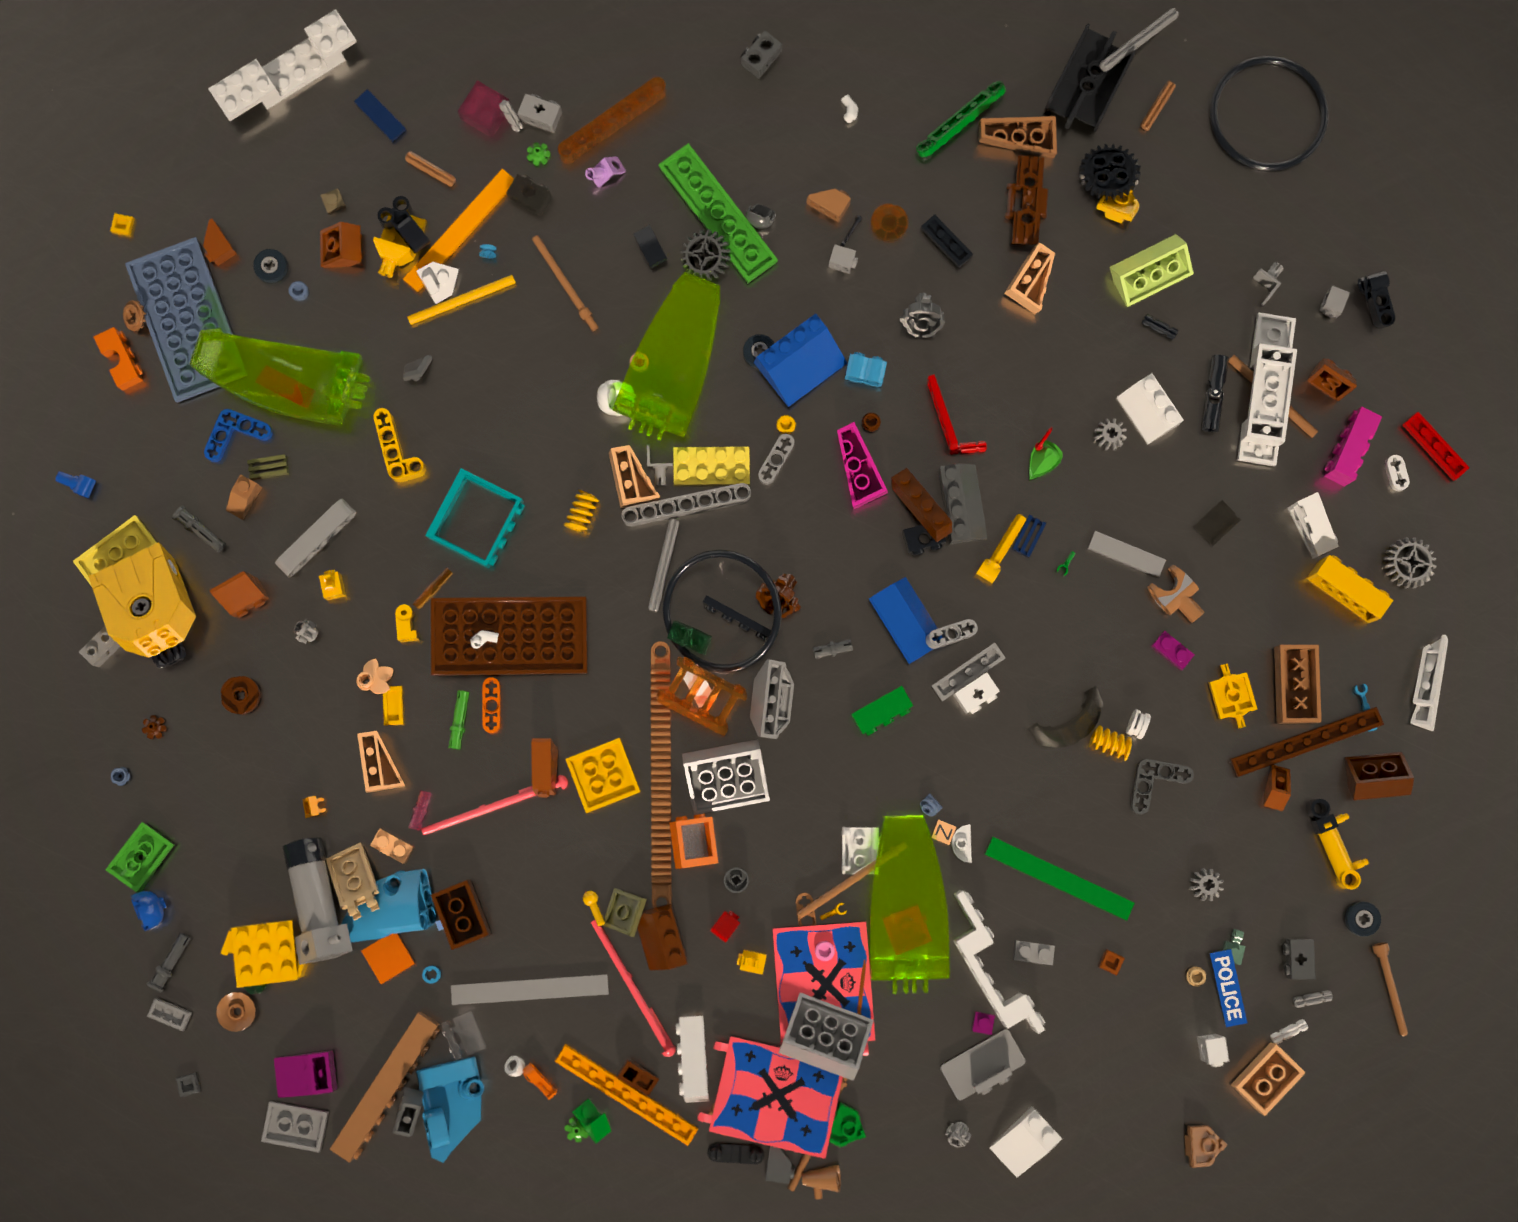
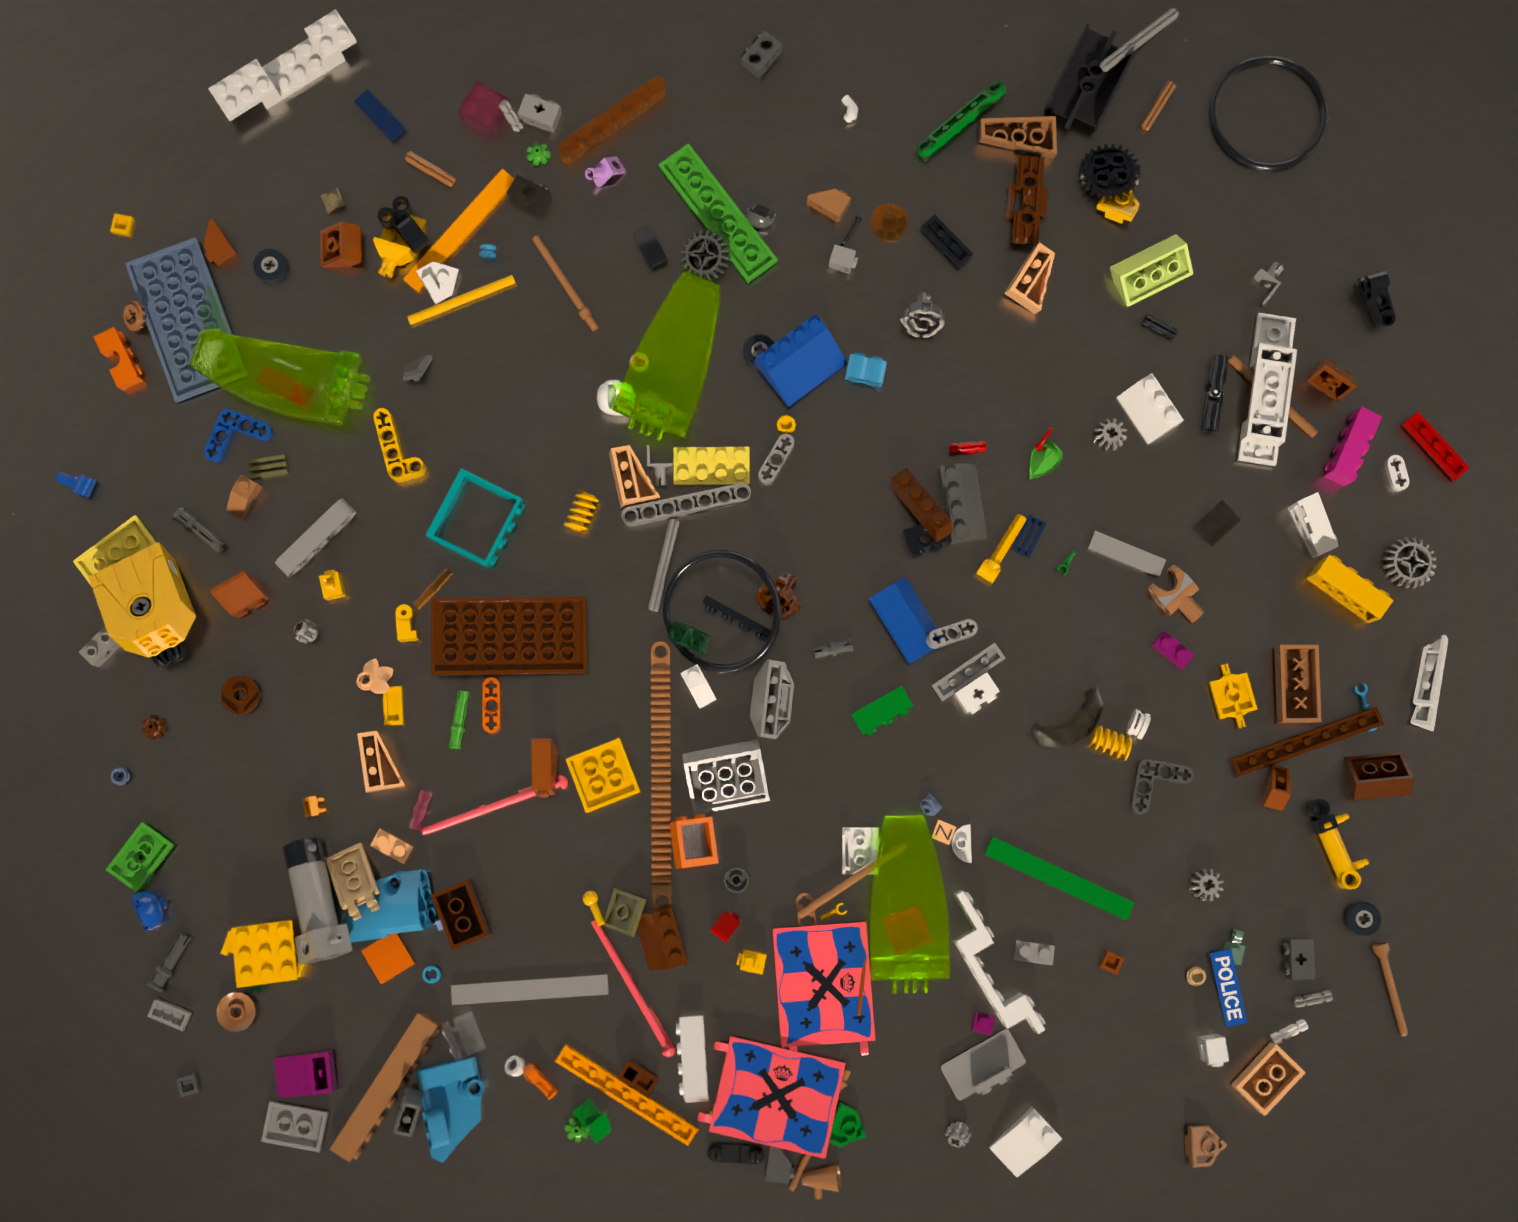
(298, 291): sand blue tile -> none
(482, 637): white arm -> none
(701, 714): clear orange fence -> none
(824, 951): bright pink tile -> none
(826, 1036): light grey slope -> none
(862, 475): dark pink wedge -> none
(871, 422): reddish brown plate -> none
(942, 412): red tile -> none
(1334, 302): light grey brick -> none

